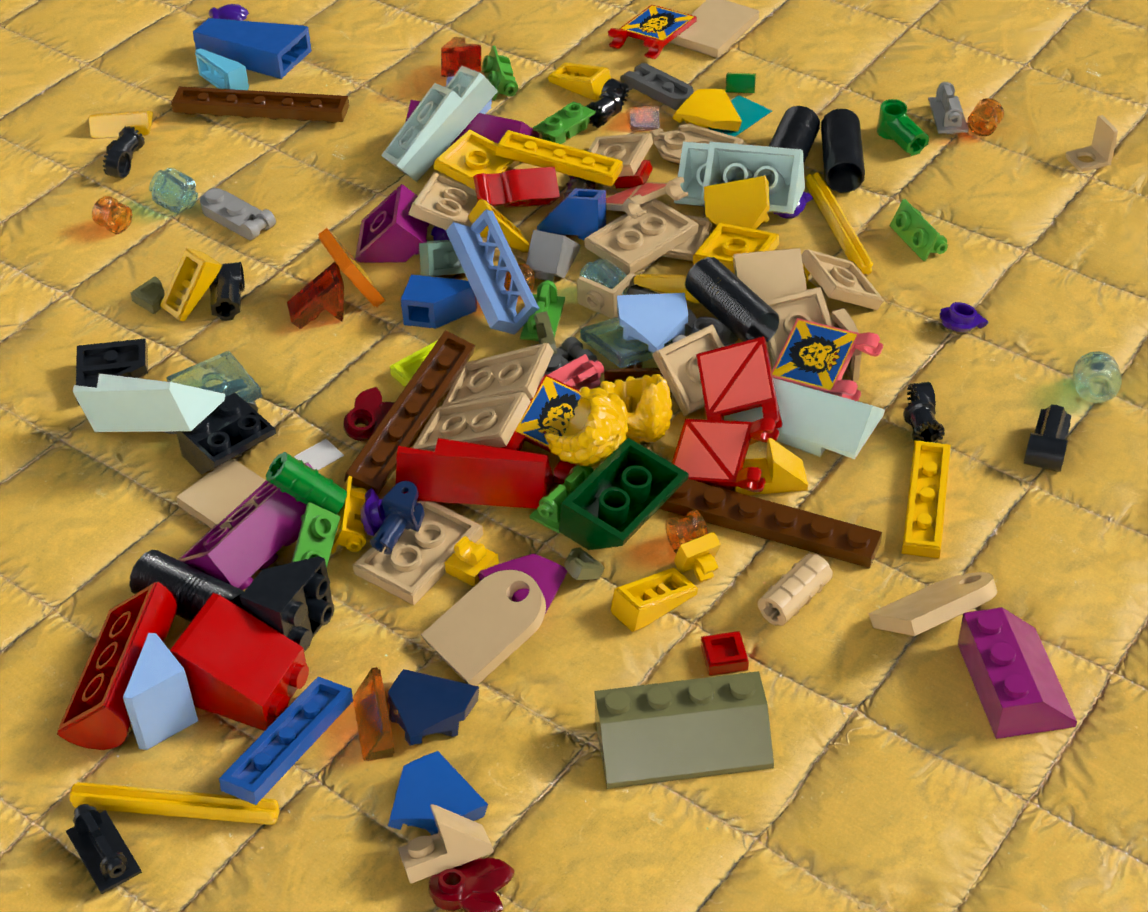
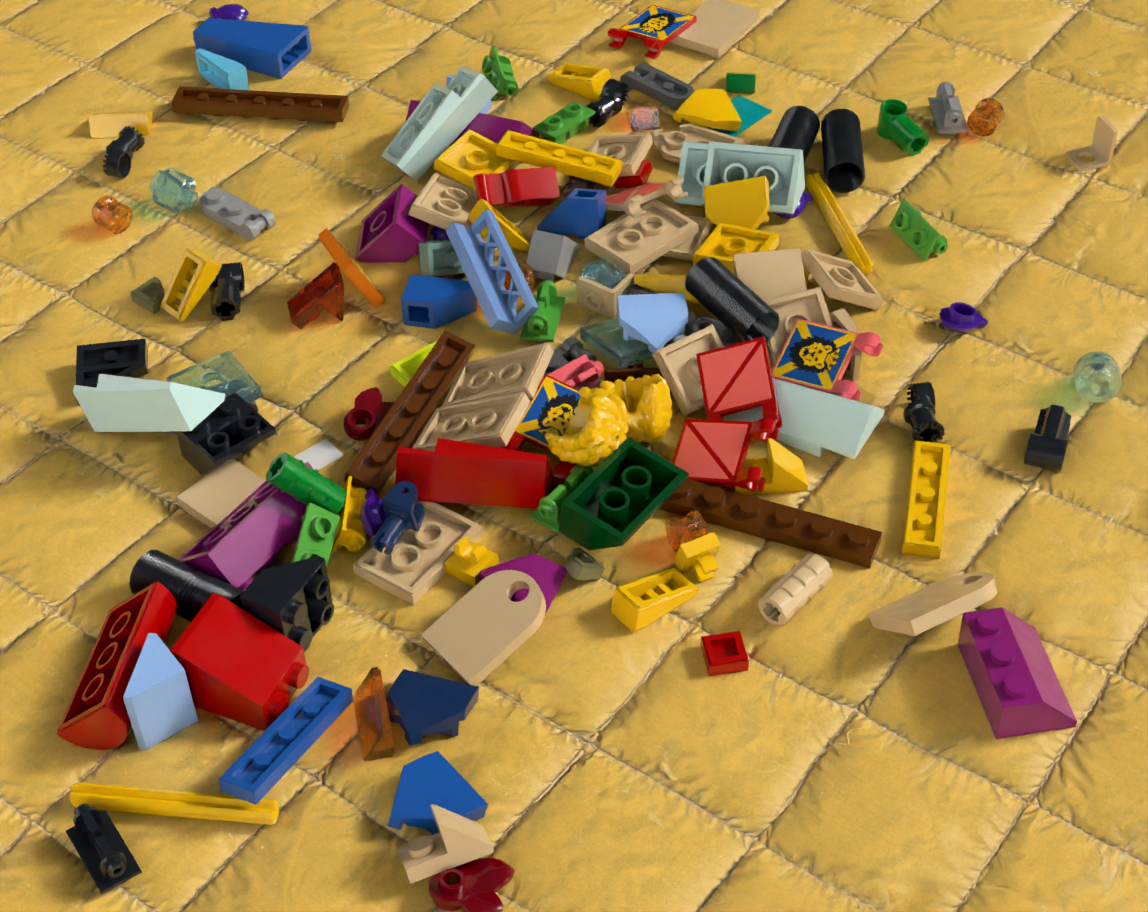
(458, 54): clear red slope -> none
(544, 330): olive tile -> none
(683, 729): olive slope -> none

